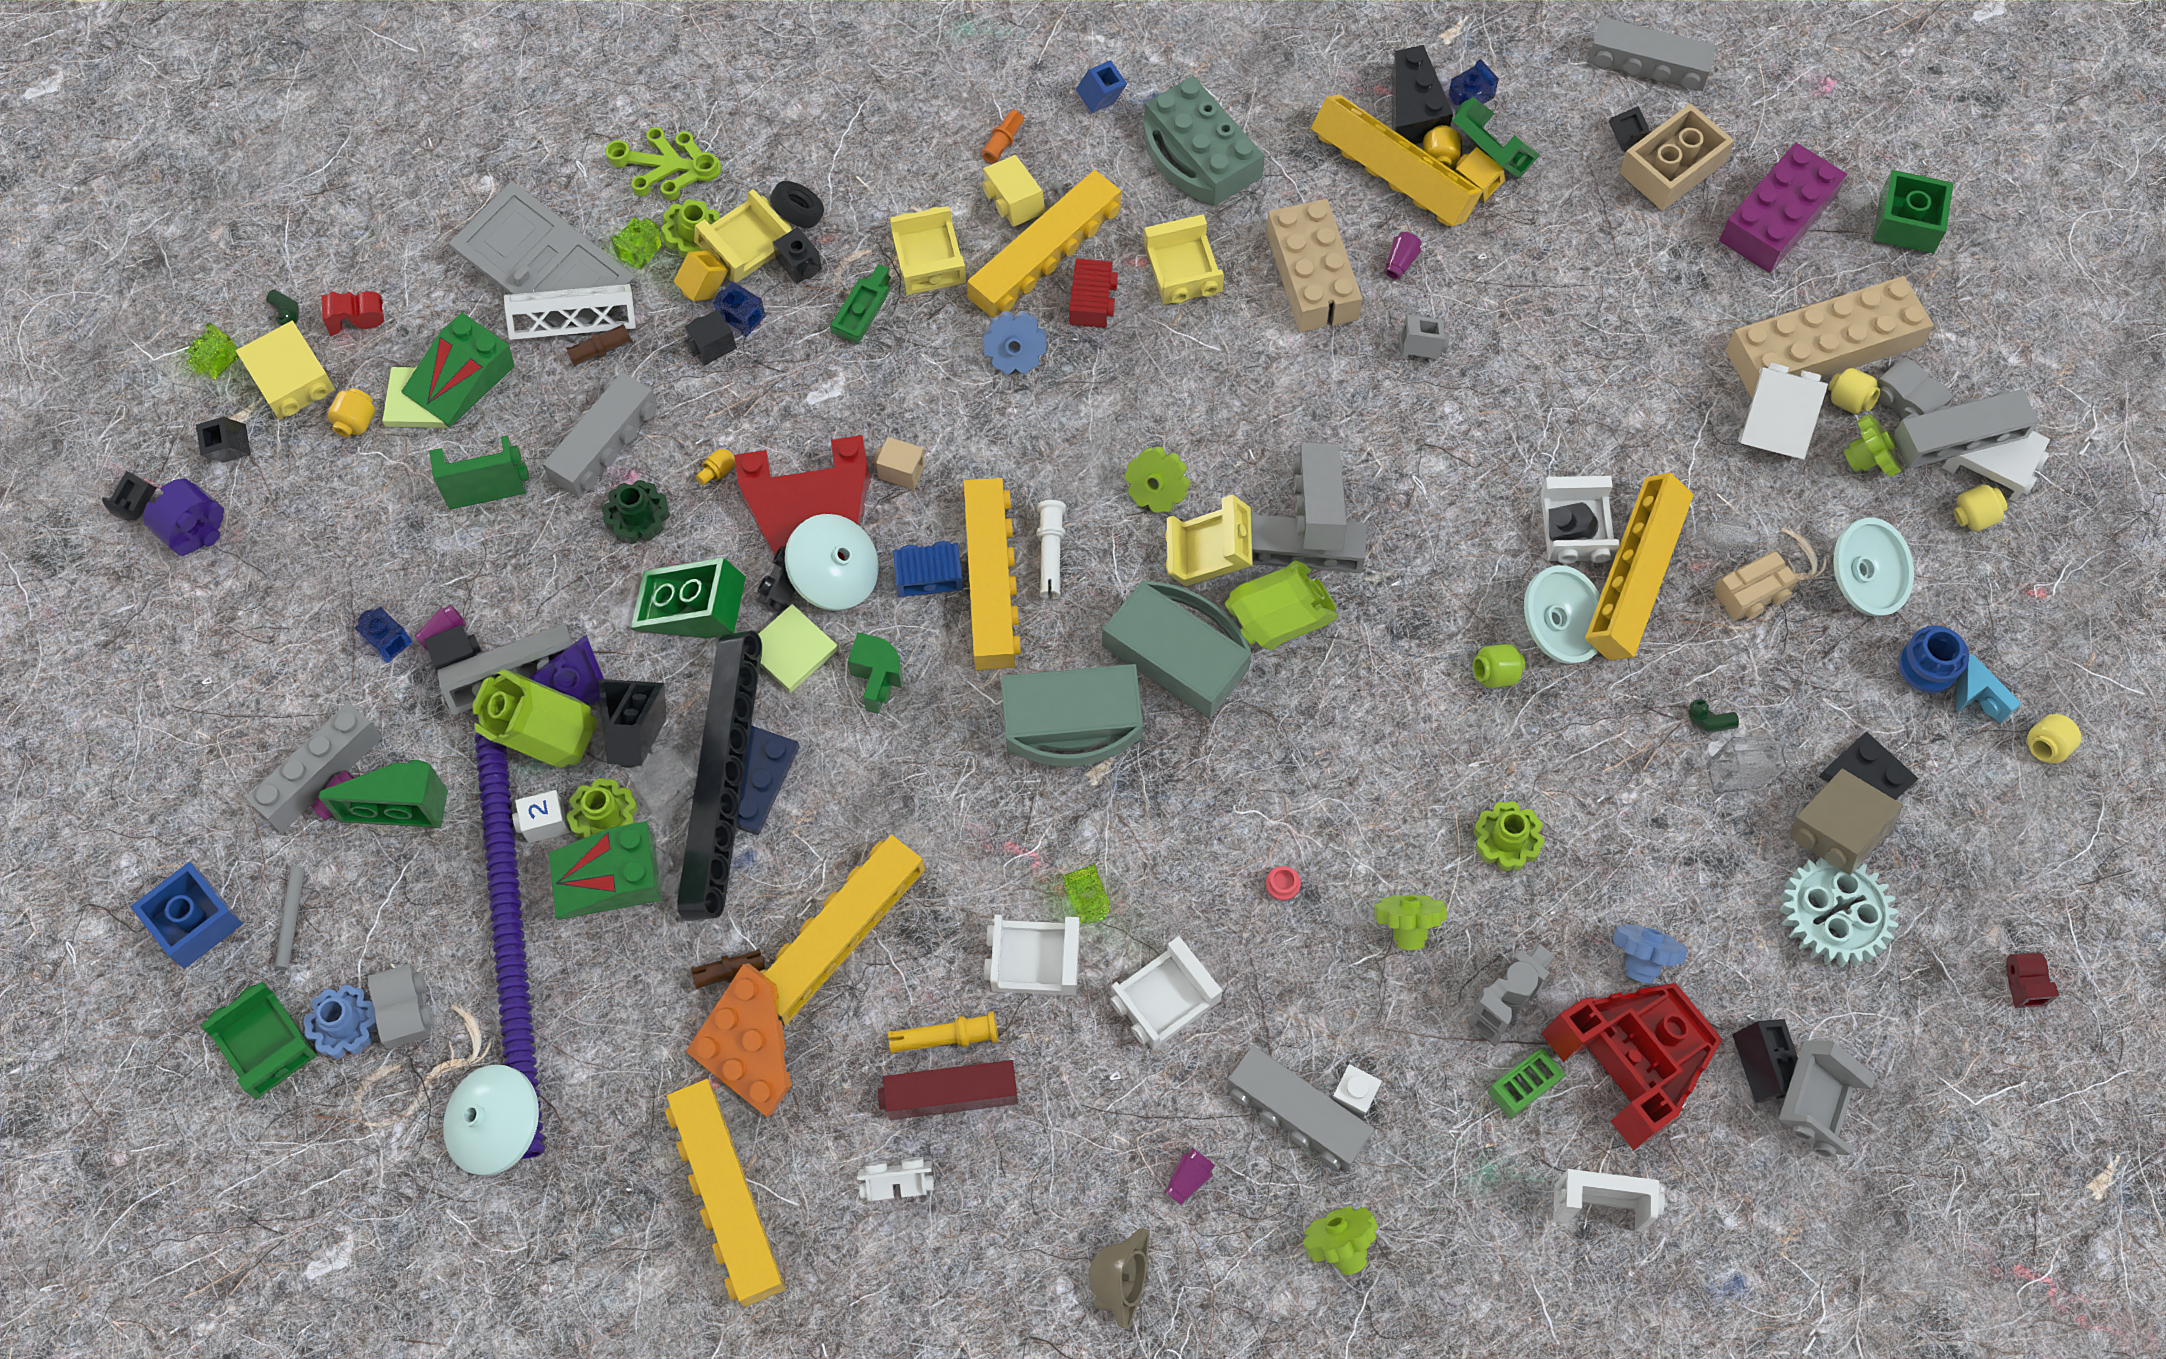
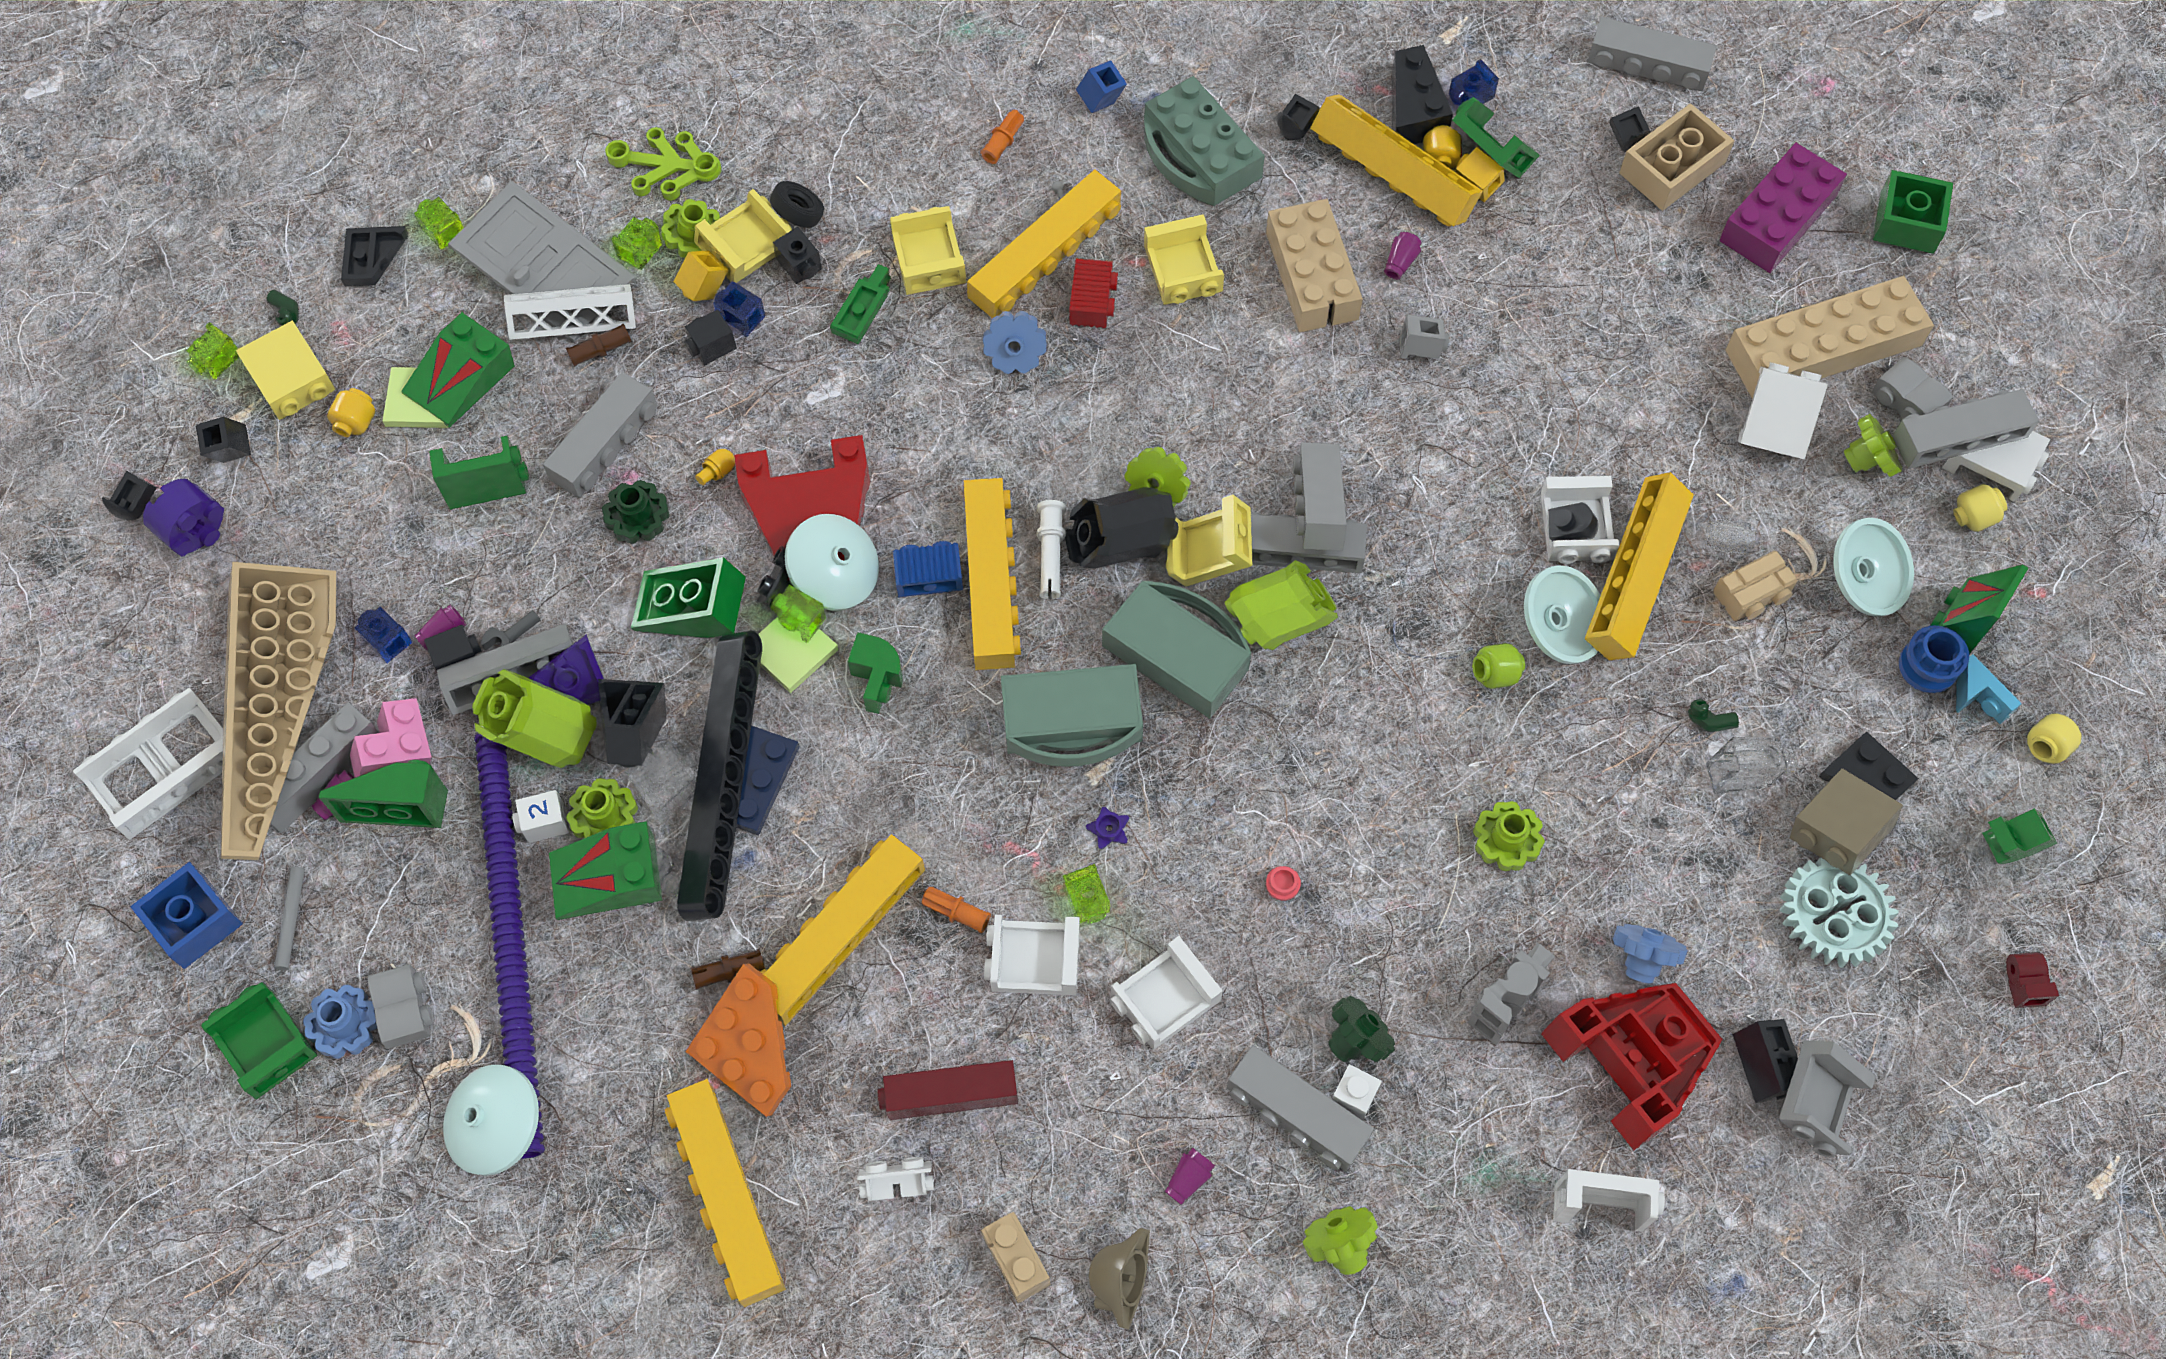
(145, 742): none -> white window
(274, 655): none -> tan wedge
(361, 310): red leg -> none
(369, 253): none -> black wing
(398, 741): none -> bright pink brick
(435, 217): none -> clear neon green brick
(506, 637): none -> dark grey bar
(799, 612): none -> clear neon green brick
(900, 463): tan brick -> none
(956, 909): none -> orange axle
(961, 1031): yellow pin -> none
(1013, 190): light yellow brick -> none
(1015, 1257): none -> tan brick
(1111, 819): none -> dark purple plate
(1121, 527): none -> black brick
(1297, 118): none -> black plate
(1359, 1032): none -> dark green plant
(1410, 918): lime plant -> none
(1507, 1101): bright green slope -> none
(1854, 391): light yellow head -> none
(1979, 603): none -> green slope
(2019, 836): none -> green brick

